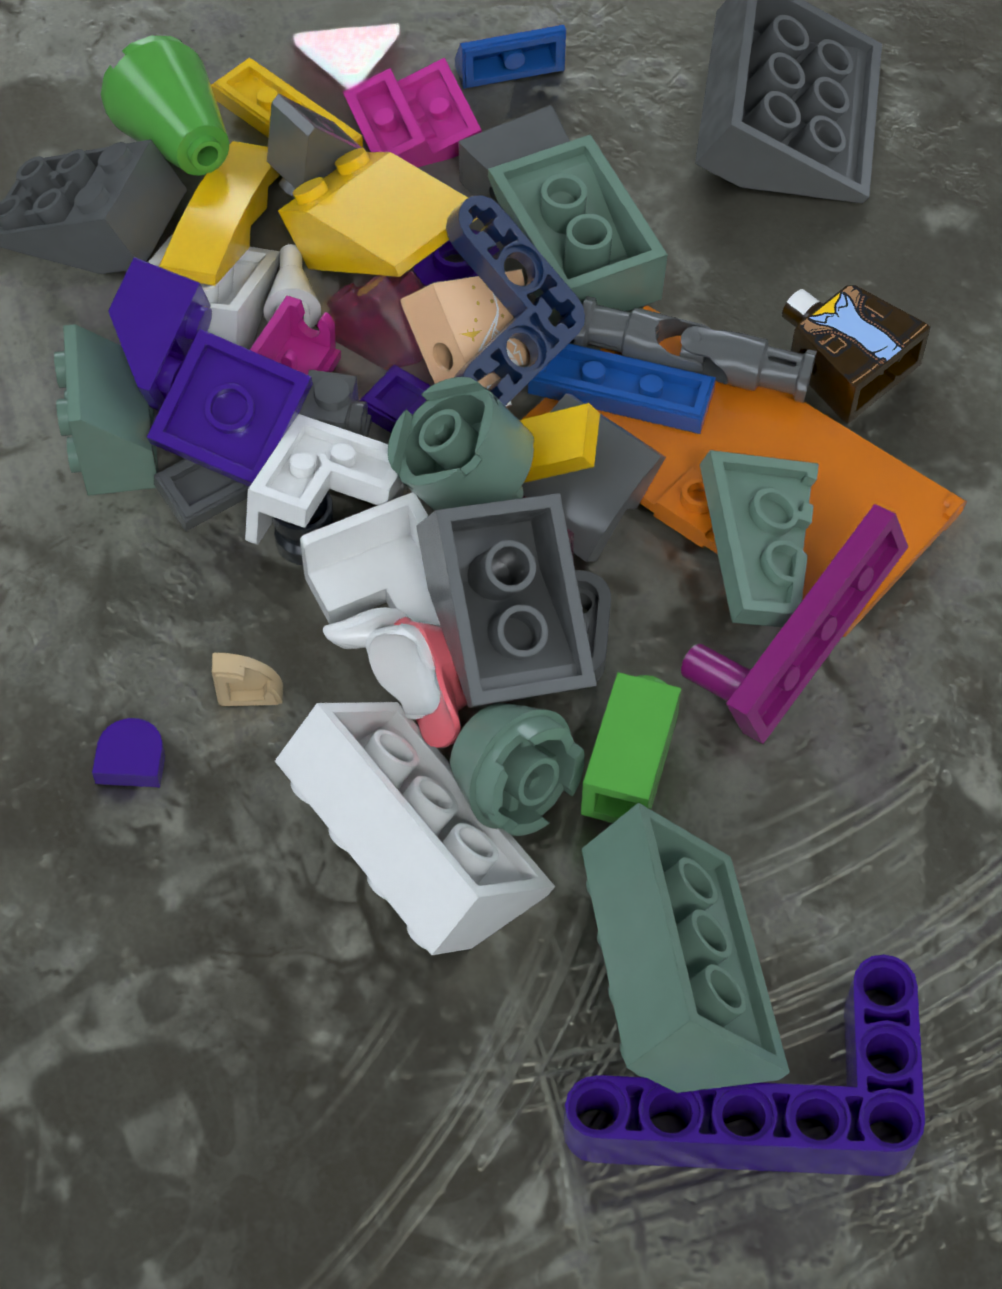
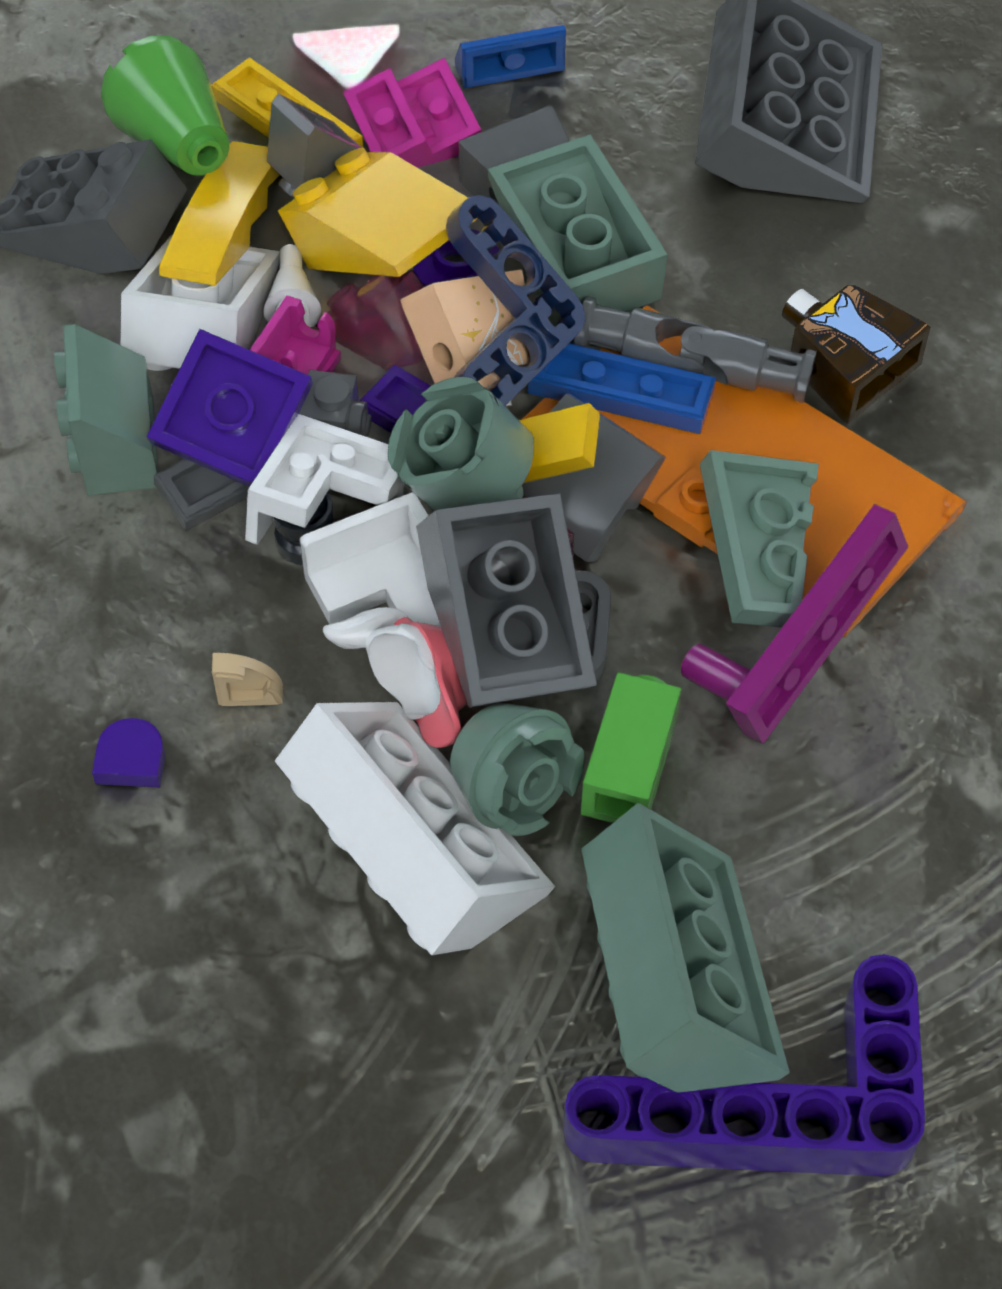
(156, 324): dark purple slope -> none

